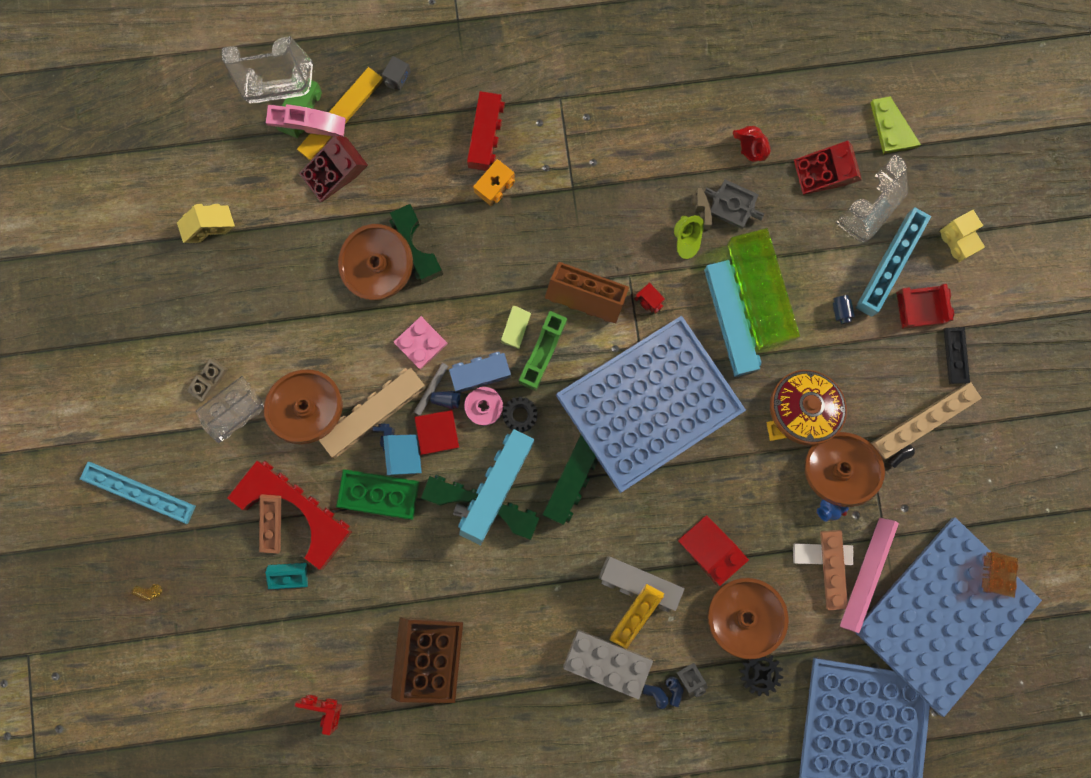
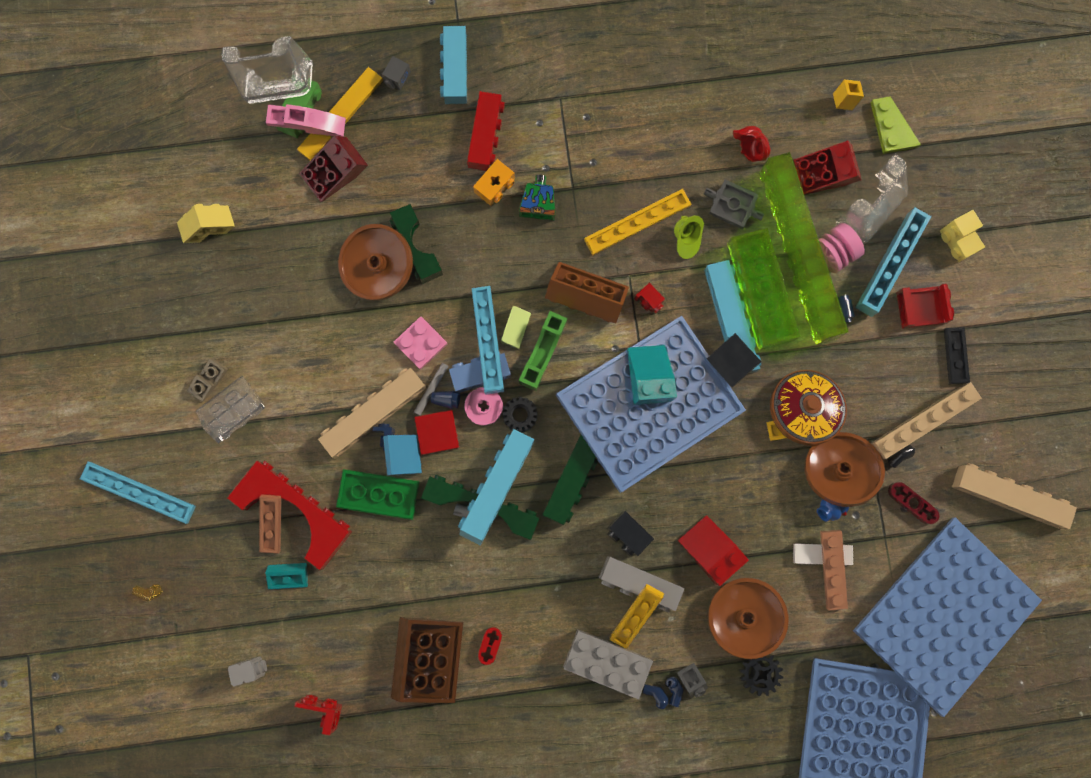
(247, 671): none -> light grey brick
(303, 406): dark orange dish -> none
(455, 64): none -> medium azure brick
(485, 644): none -> red beam
(487, 340): none -> medium azure tile
(538, 200): none -> torso
(629, 534): none -> black brick
(637, 222): none -> yellow tile
(651, 375): none -> teal slope
(702, 205): dark tan slope -> none
(734, 360): none -> black tile
(803, 249): none -> clear neon green brick
(841, 247): none -> bright pink wheel
(848, 94): none -> yellow brick
(869, 575): bright pink tile -> none
(921, 502): none -> dark red beam
(1001, 574): clear orange hinge -> none
(1014, 497): none -> tan brick

